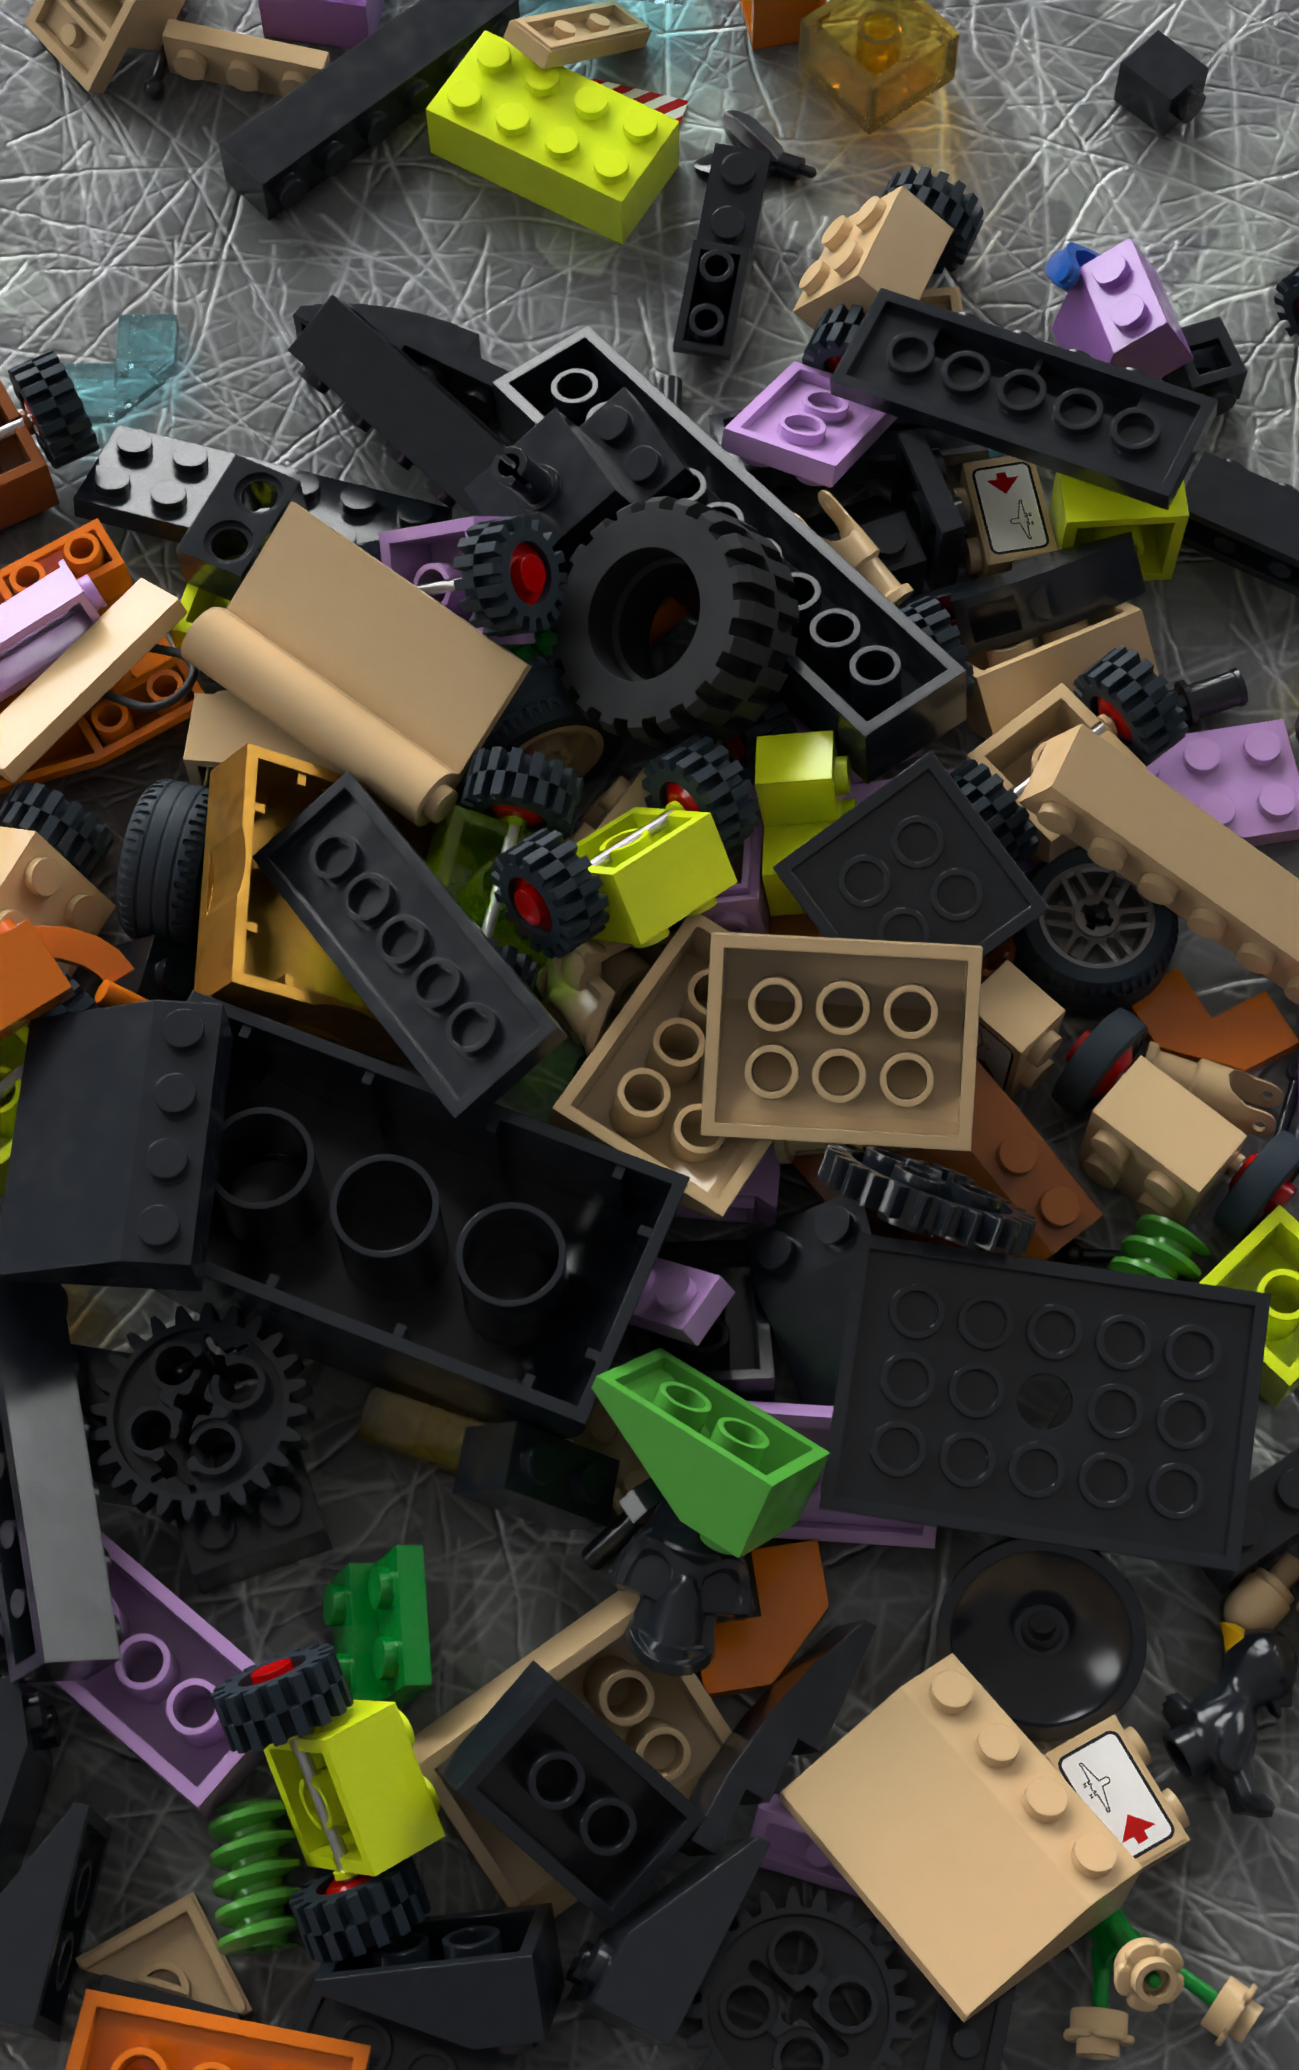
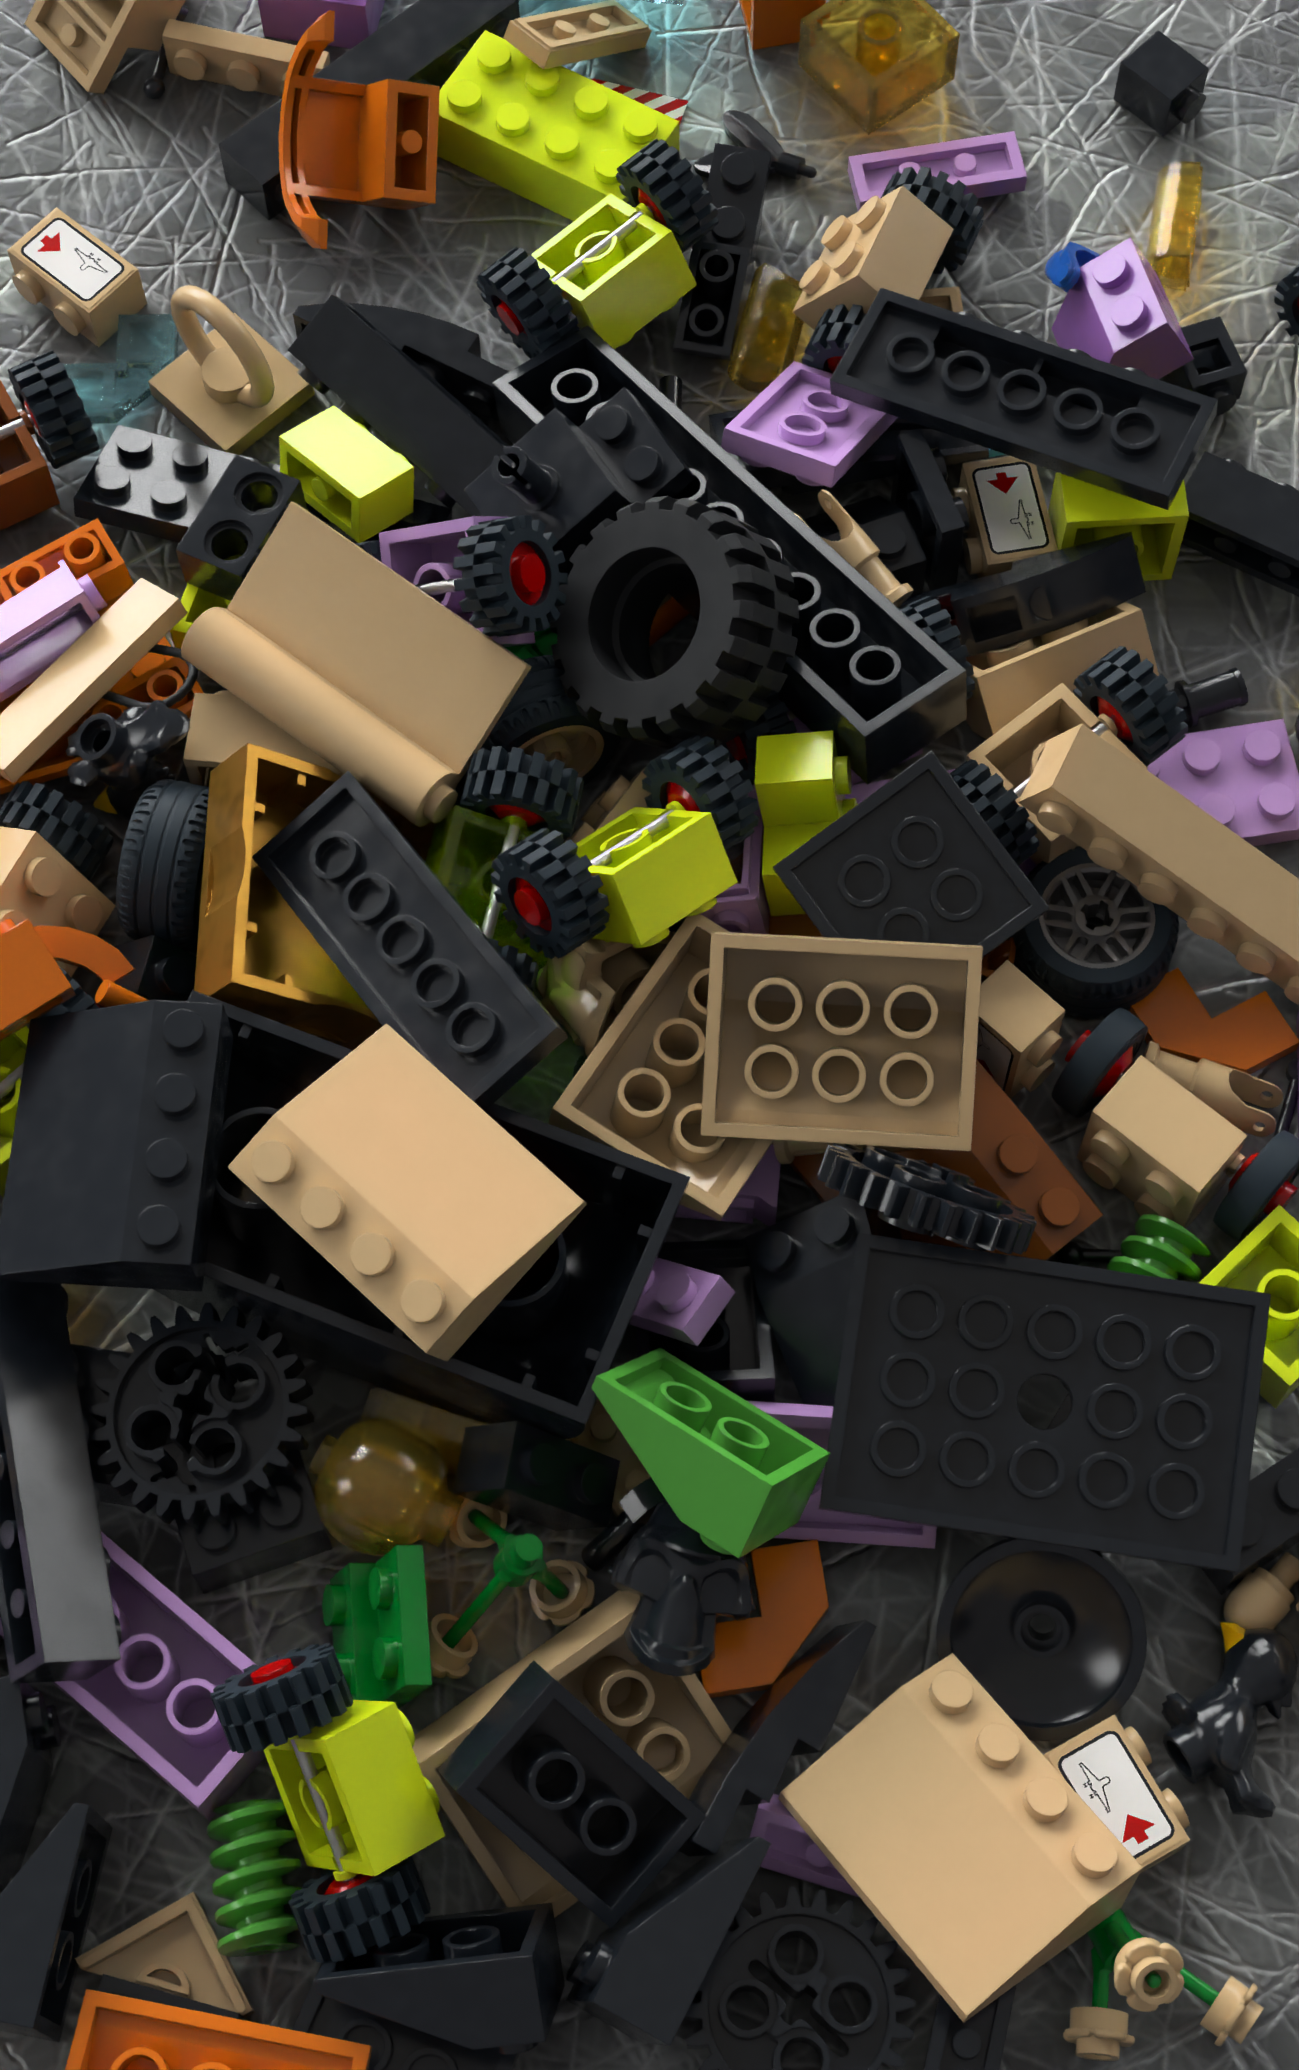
(76, 277): none -> brick
(124, 753): none -> black animal
(228, 382): none -> tan tile
(348, 473): none -> neon yellow brick
(352, 139): none -> orange piece
(383, 1487): none -> clear yellow brick
(408, 1190): none -> tan slope
(556, 1588): none -> plant
(609, 265): none -> brick
(766, 330): none -> clear yellow brick
(983, 163): none -> lavender plate
(1175, 223): none -> clear yellow brick

